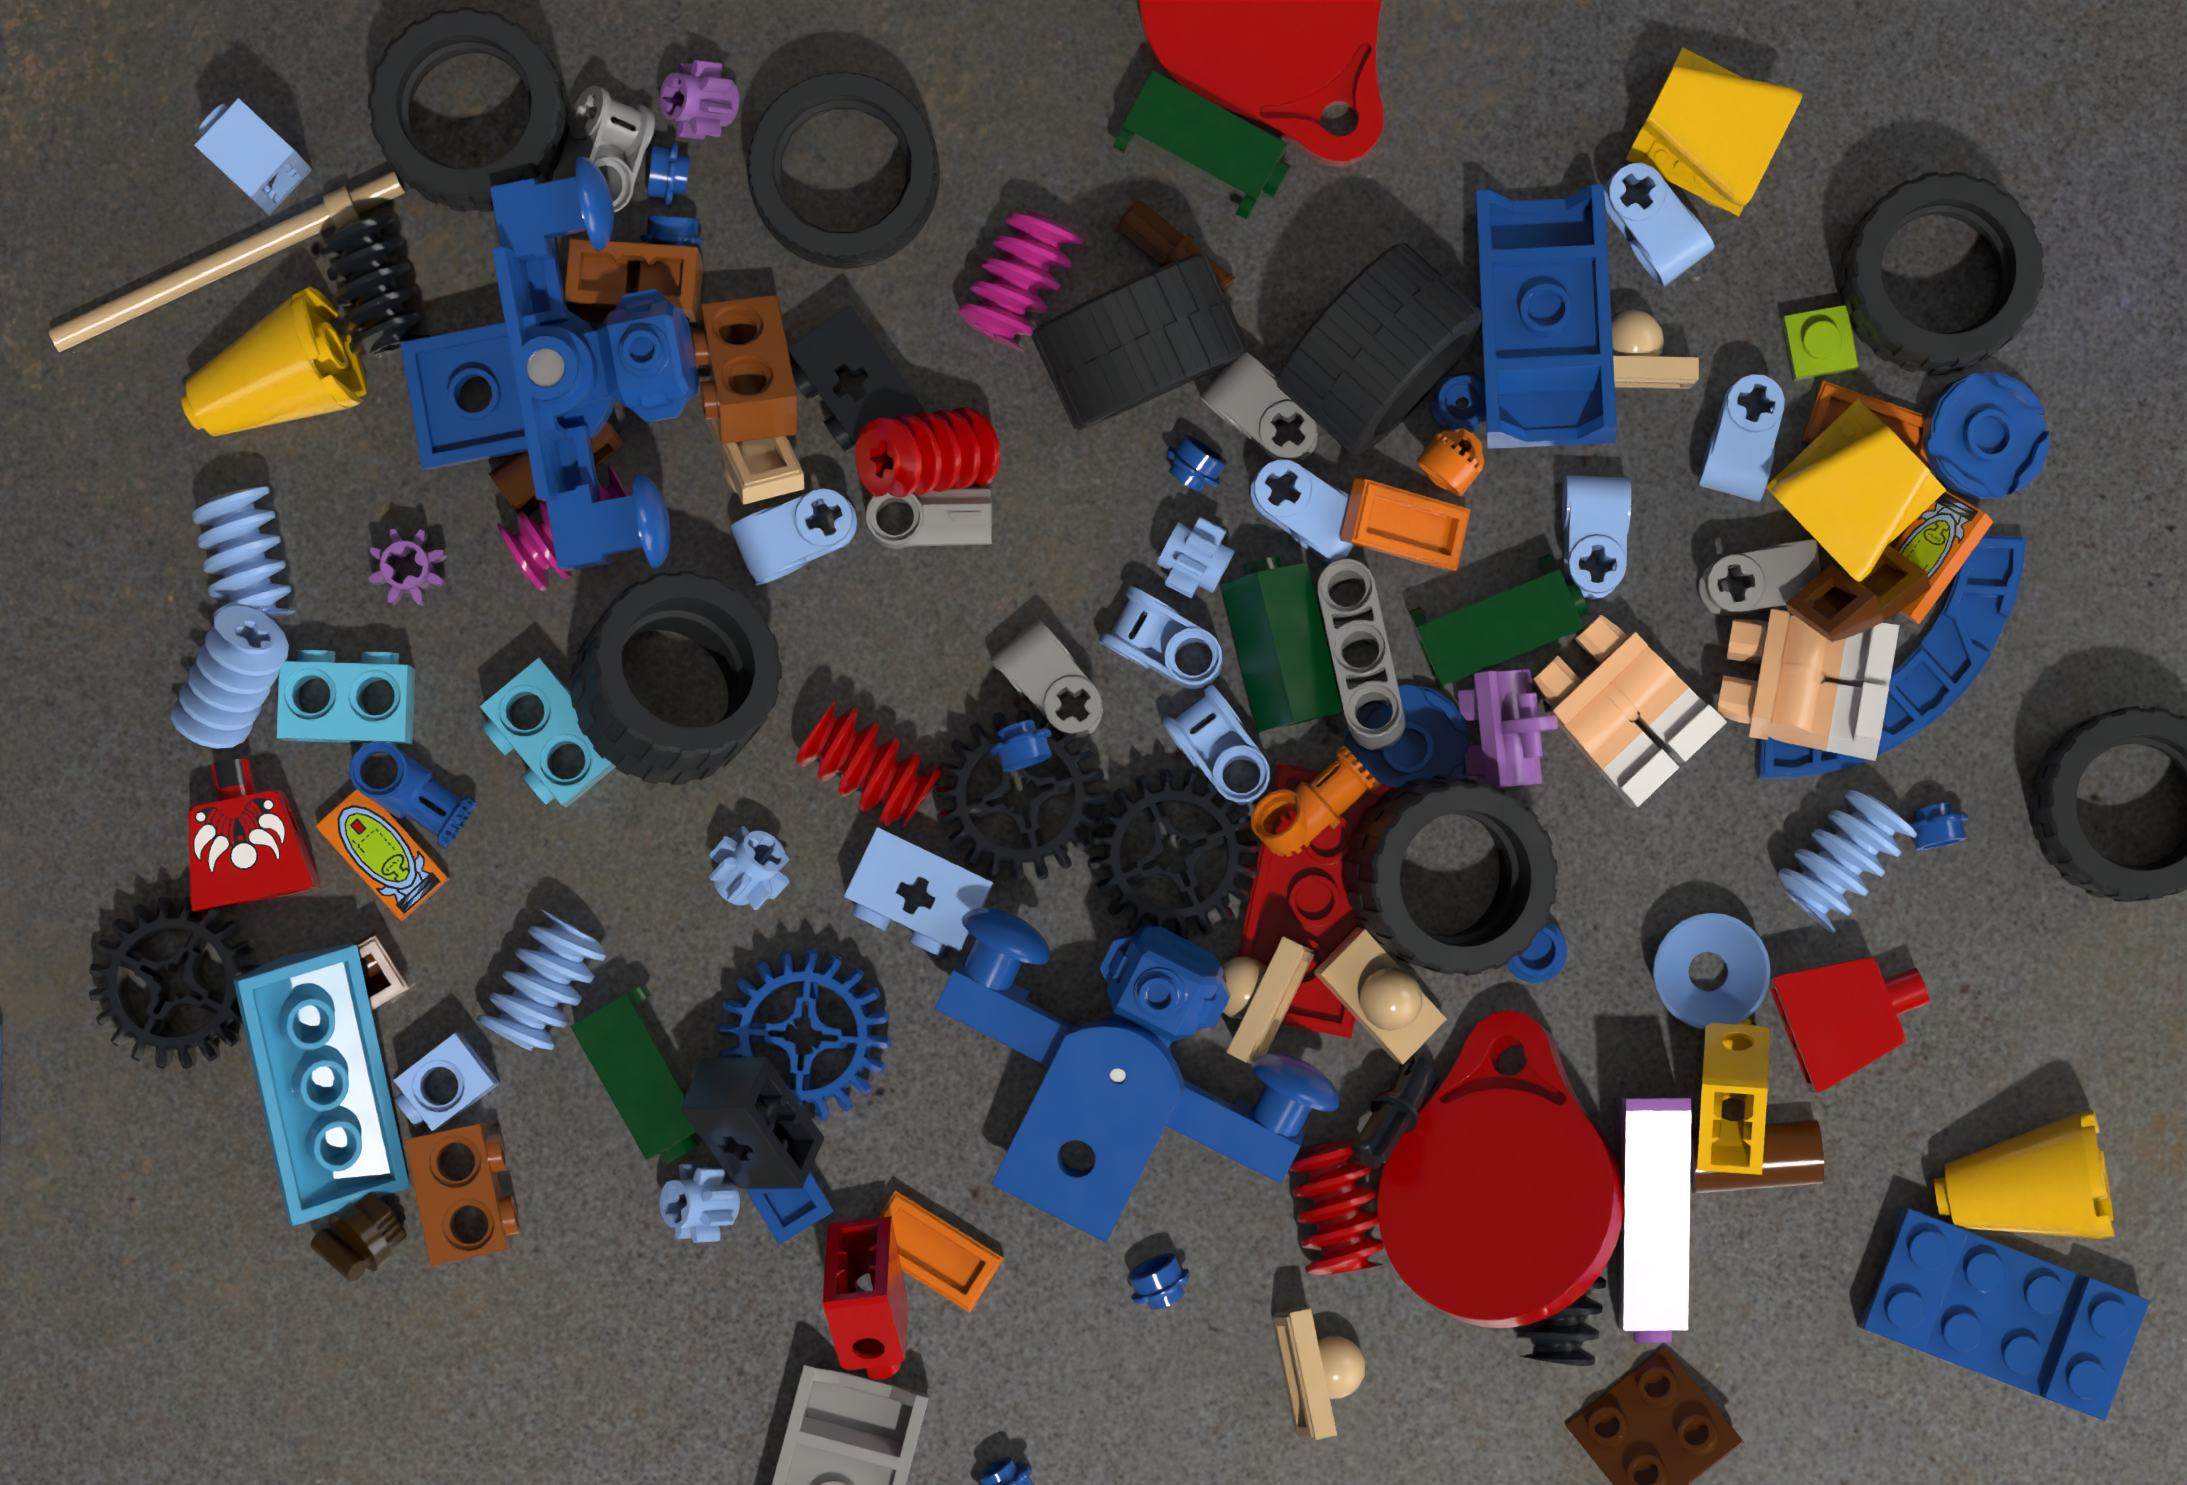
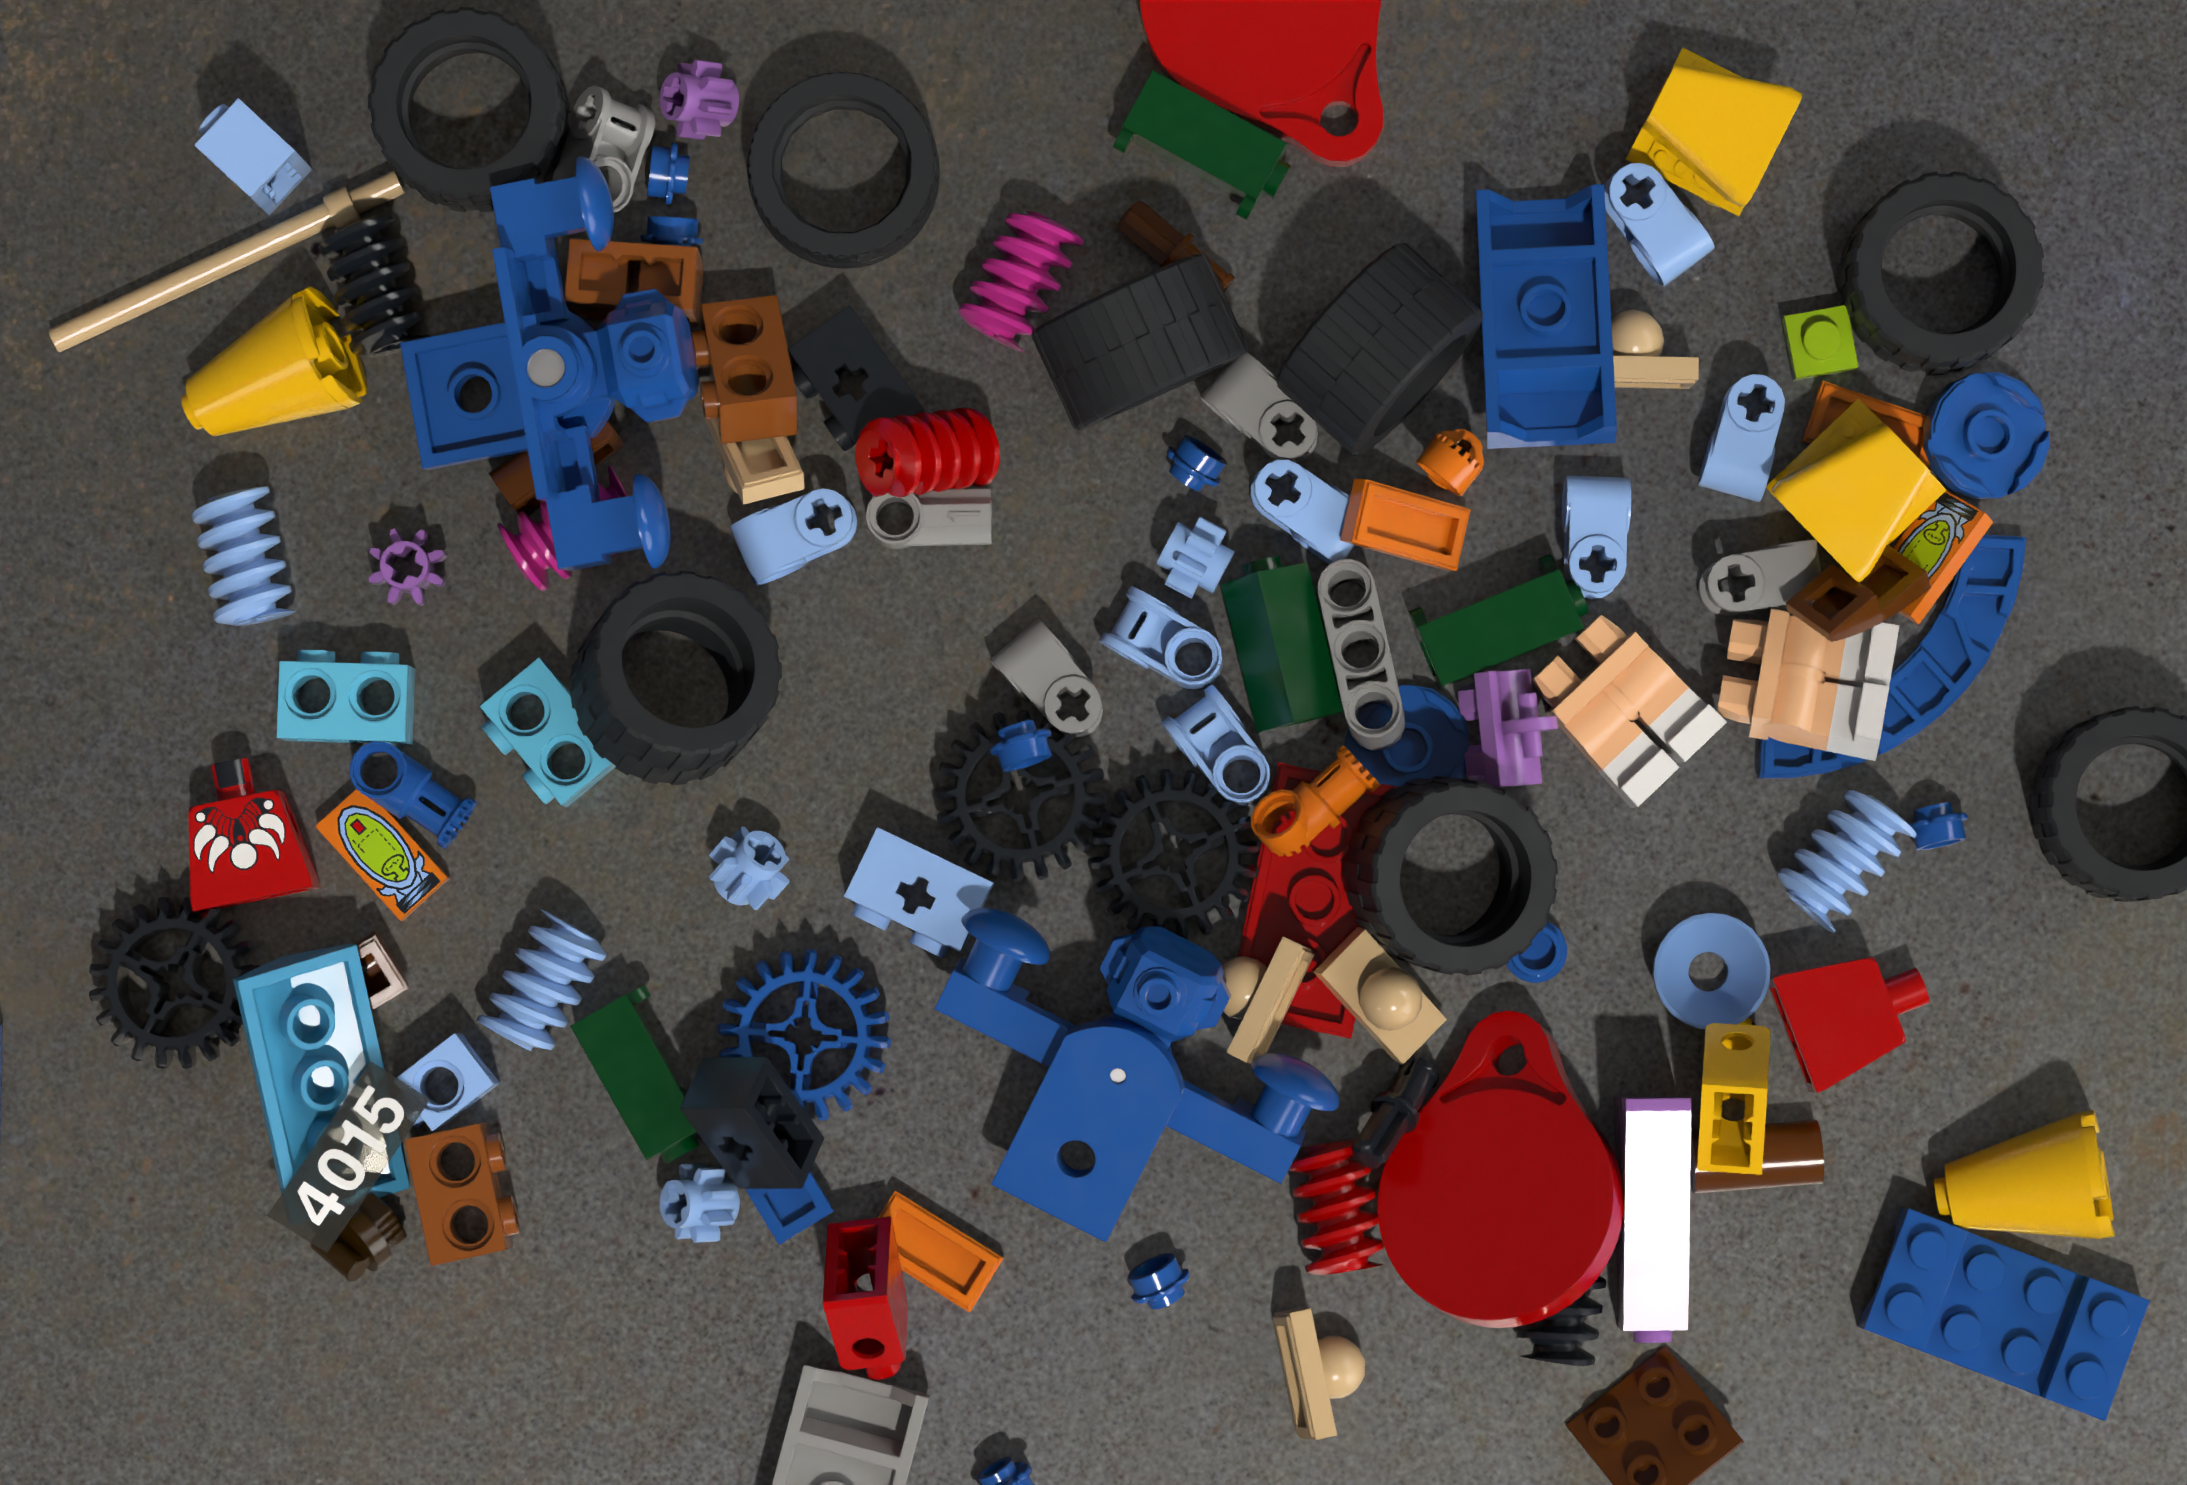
(230, 678): light blue piece -> none
(349, 1157): none -> clear smoke sticker
(867, 766): red piece -> none
(1448, 391): blue plate -> none

